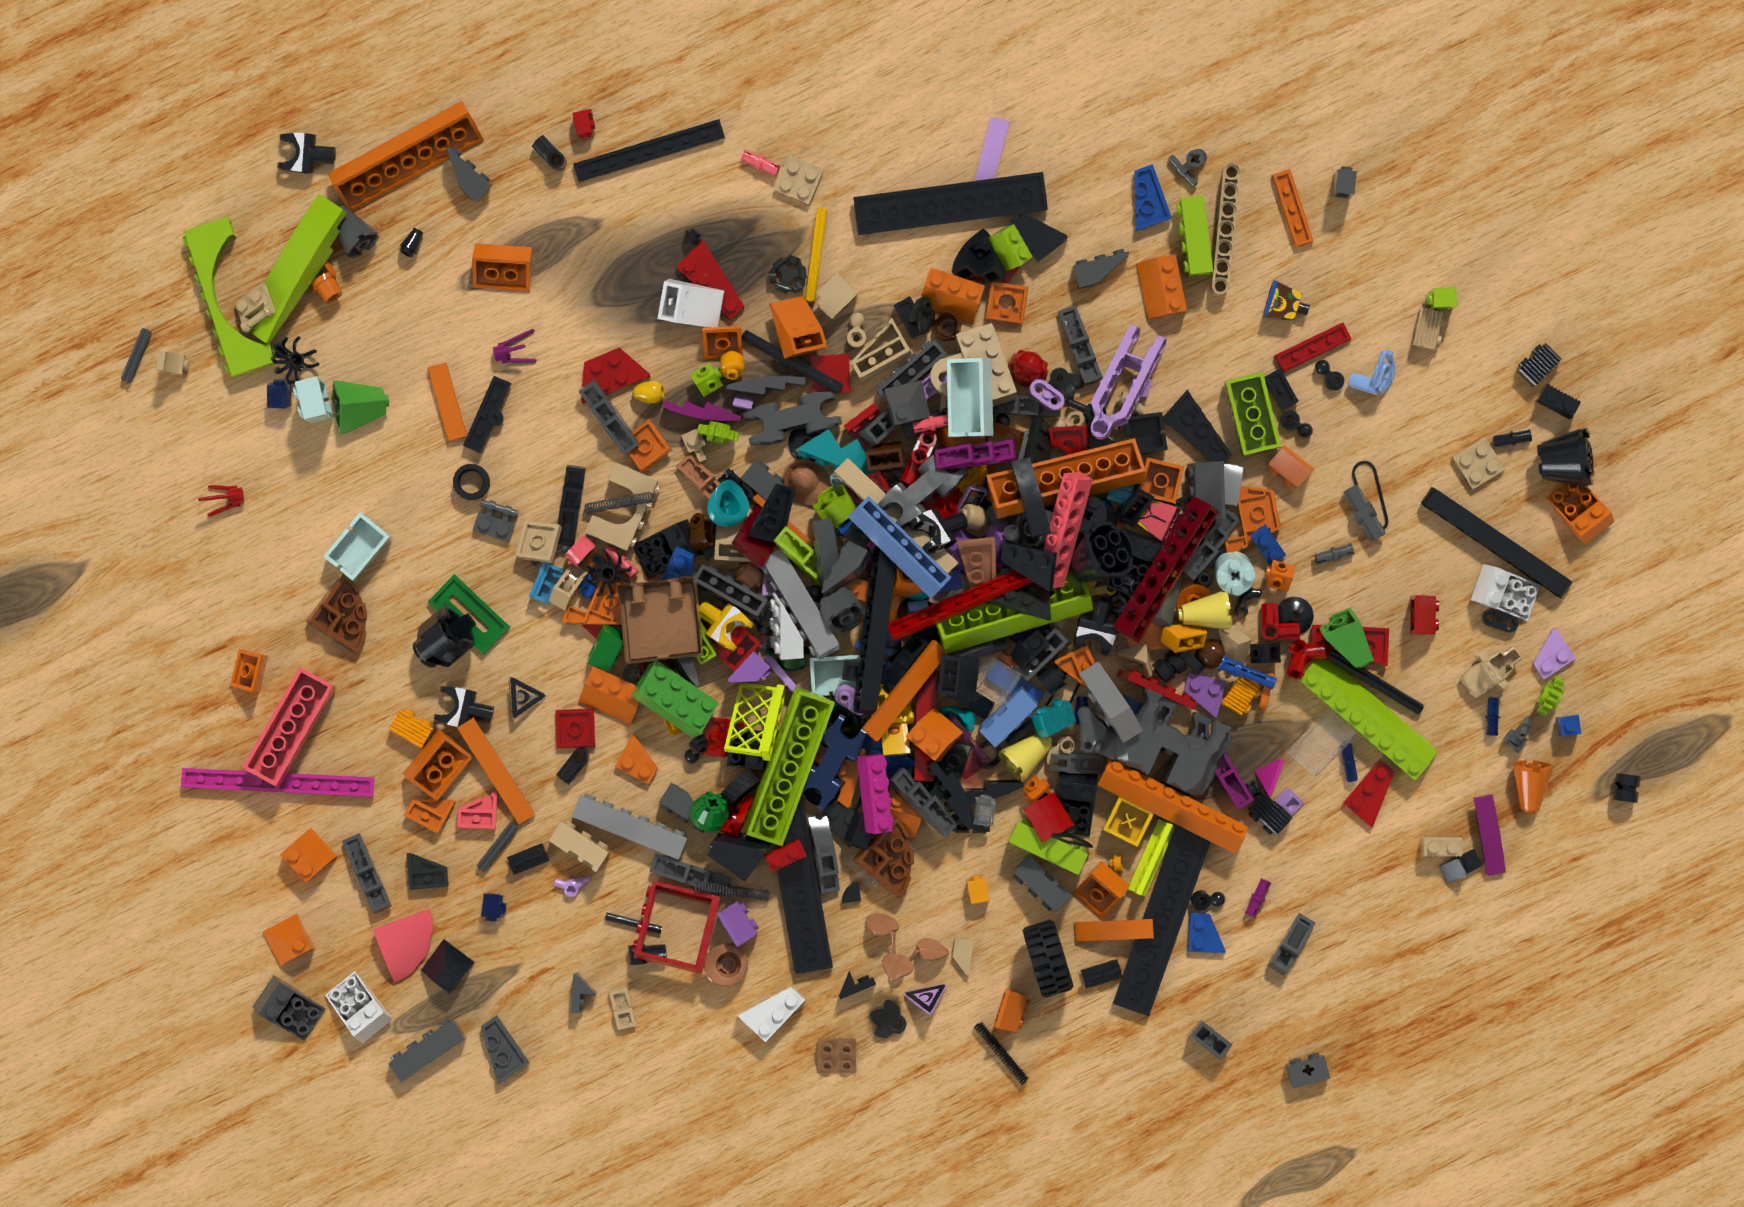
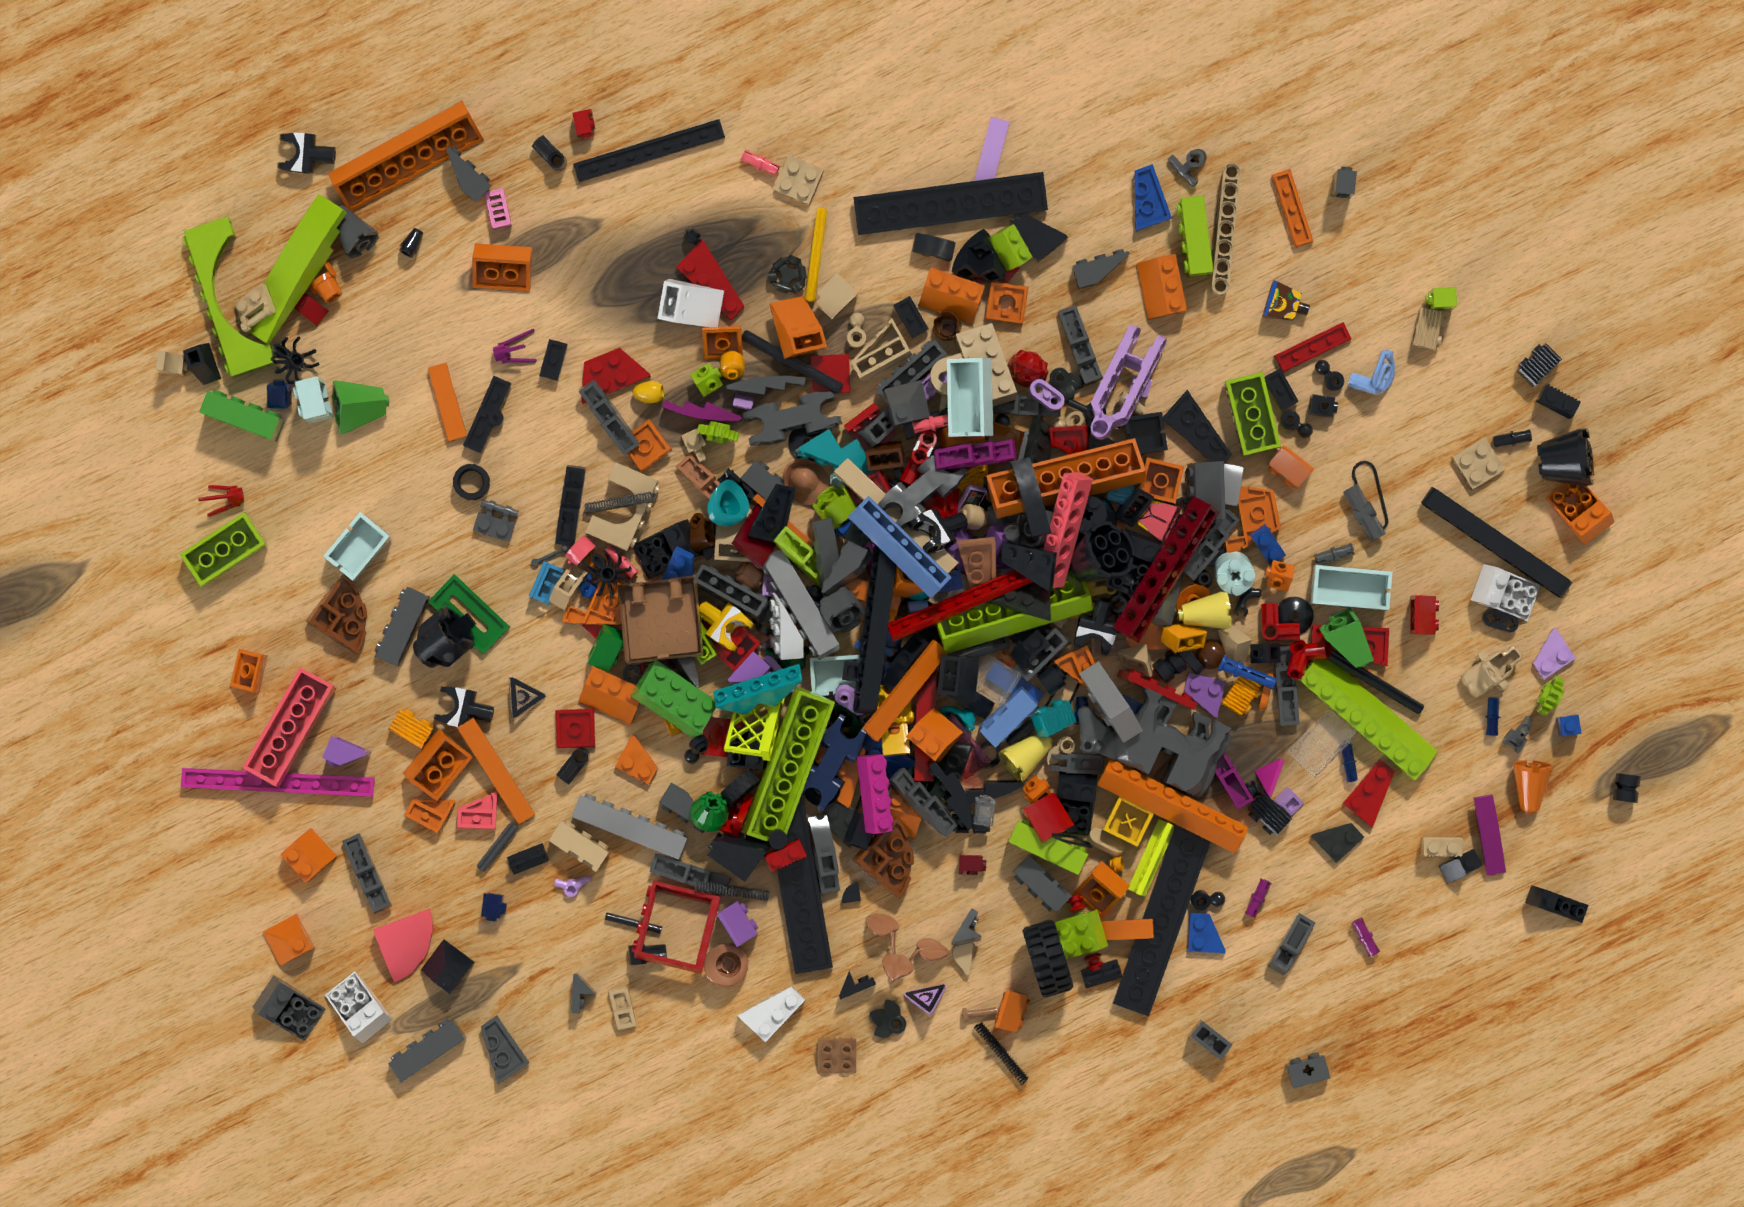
(136, 355): dark grey axle -> none
(202, 363): none -> black slope
(223, 549): none -> lime brick
(242, 416): none -> bright green brick
(311, 309): none -> red slope
(343, 752): none -> medium lavender slope
(402, 626): none -> dark grey brick
(425, 873): pearl dark grey wing -> none
(500, 224): none -> bright pink slope
(538, 541): tan tile -> none
(553, 360): none -> black plate
(765, 689): none -> teal slope
(777, 839): none -> black tile
(923, 314): pearl dark grey plate -> none
(933, 246): none -> black slope
(965, 934): none -> dark grey slope
(971, 864): none -> dark red brick
(977, 889): light orange brick -> none
(978, 1013): none -> medium nougat piece
(1082, 933): none -> lime brick
(1106, 842): none -> tan tile
(1286, 690): none -> dark grey slope
(1316, 409): none -> black brick
(1338, 840): none -> pearl dark grey wing
(1351, 587): none -> light aqua piece
(1365, 937): none -> magenta pin
(1556, 903): none -> black slope

